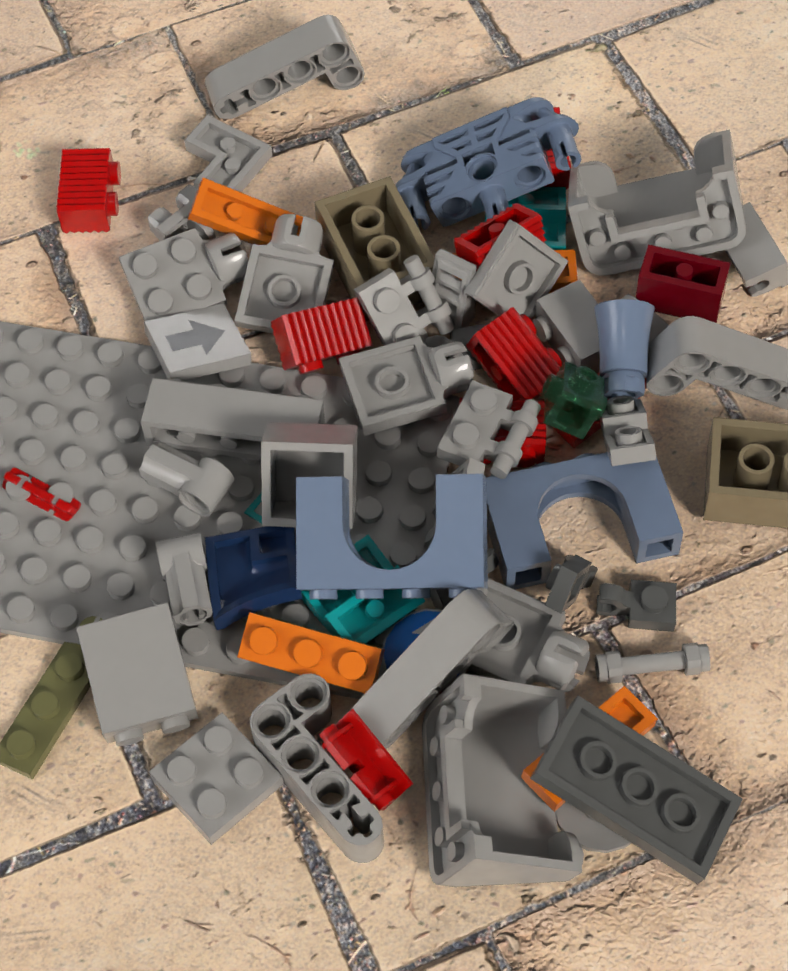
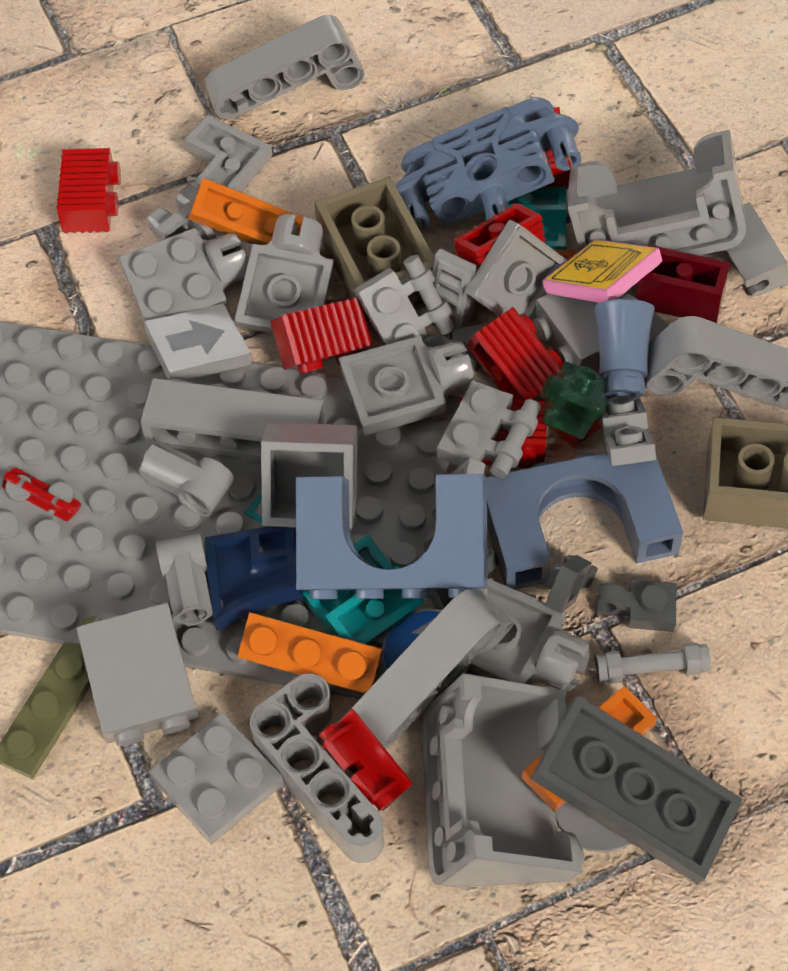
(602, 271): none -> tile

